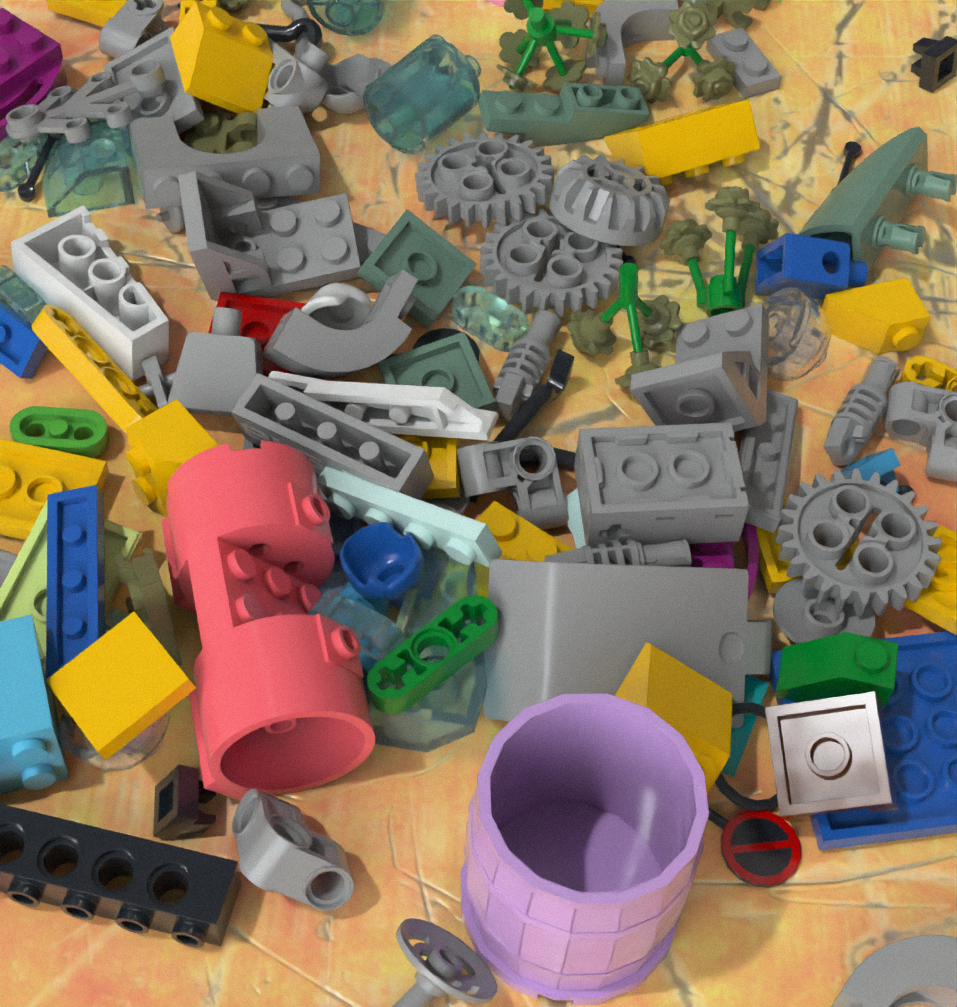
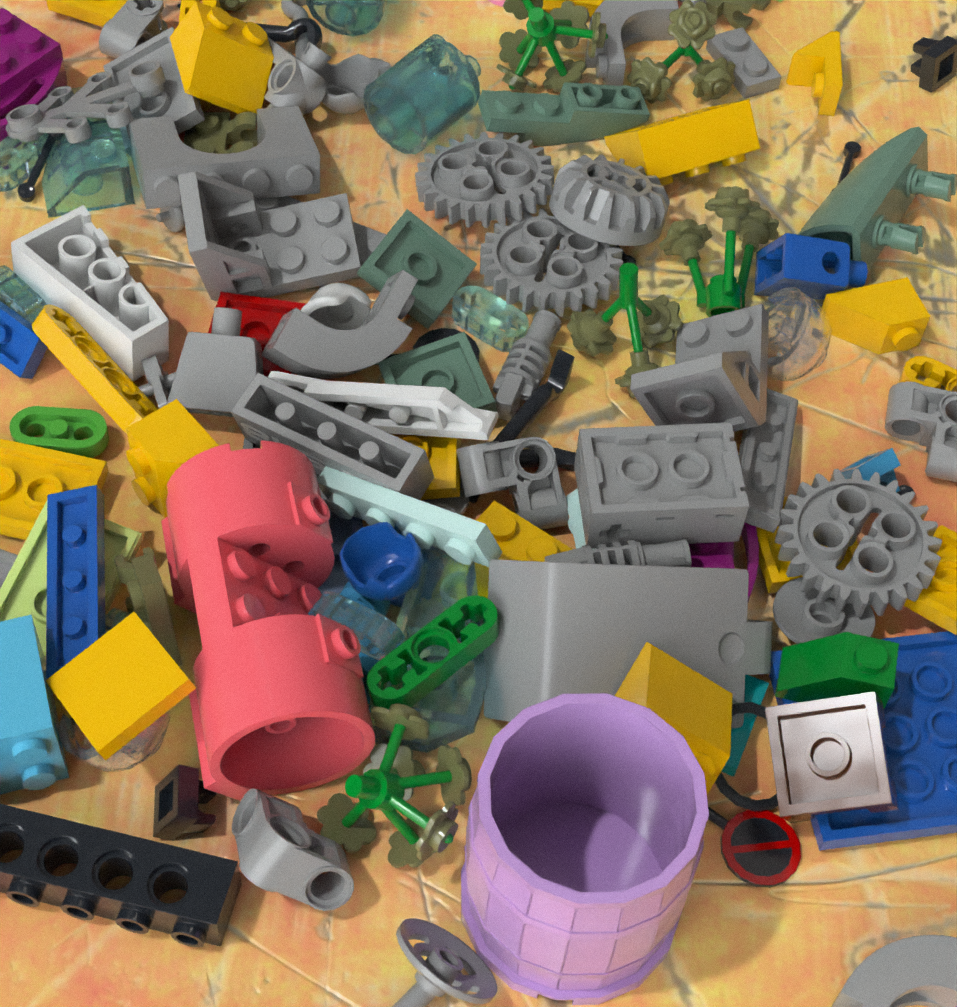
(387, 787): none -> olive plant
(820, 68): none -> yellow slope
(860, 412): light grey hinge -> none

